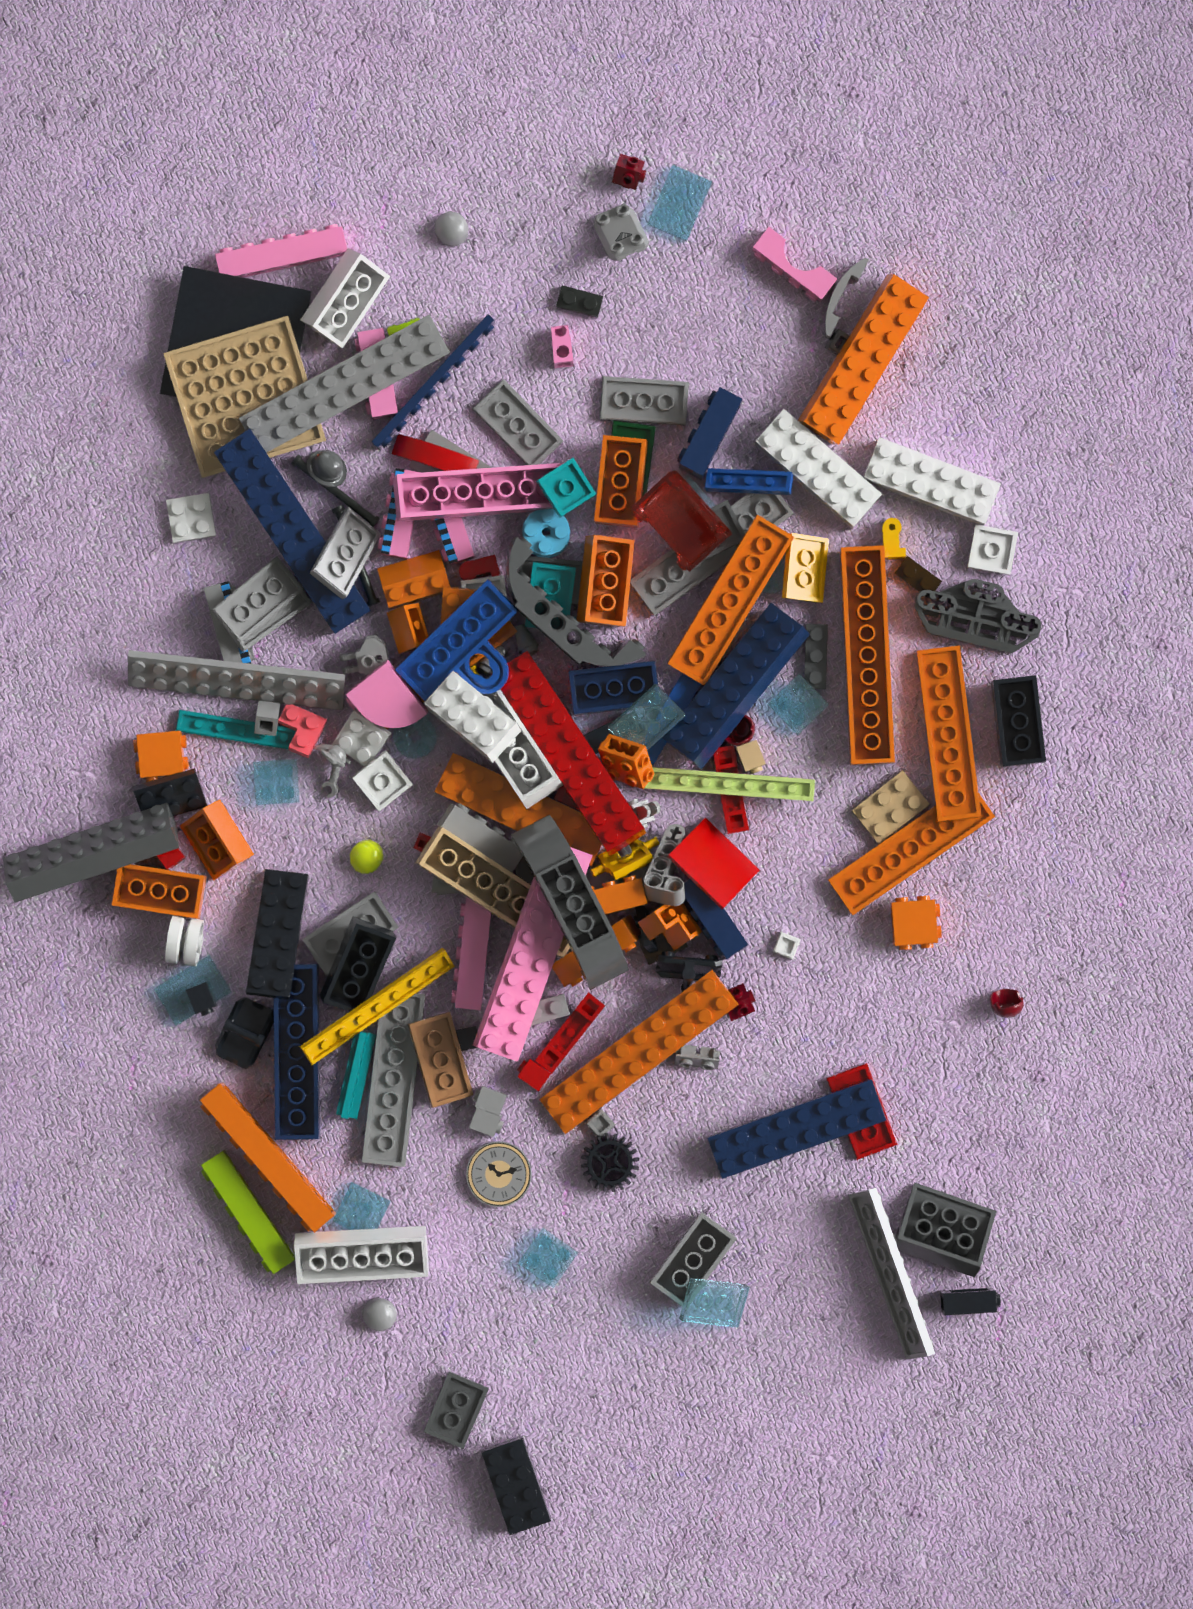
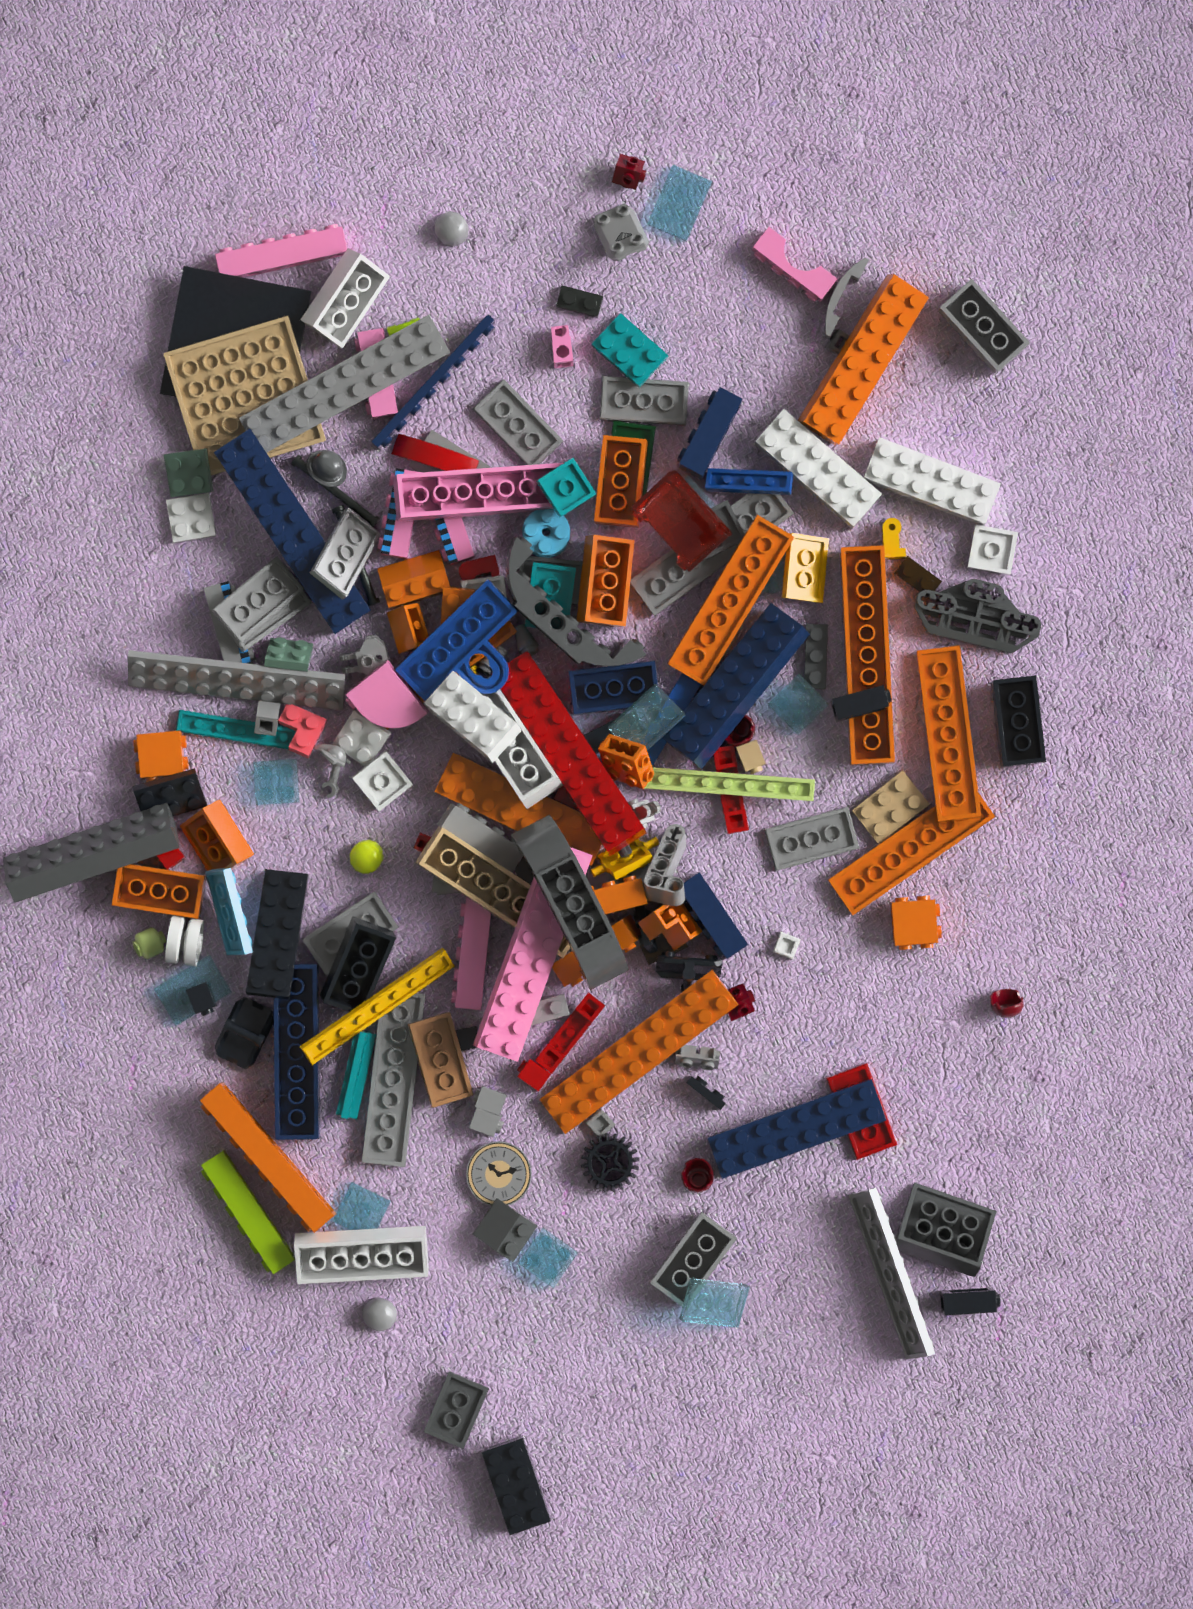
(149, 943): none -> yellowish green head
(188, 472): none -> sand green plate
(228, 911): none -> medium azure plate
(288, 654): none -> sand green plate
(421, 747): clear light blue plate -> none
(505, 1230): none -> dark grey slope
(629, 350): none -> teal plate
(697, 1175): none -> dark red hair
(699, 1085): none -> black plate
(713, 863): piece -> none
(811, 838): none -> light grey tile
(860, 703): none -> black window
(983, 326): none -> light grey brick

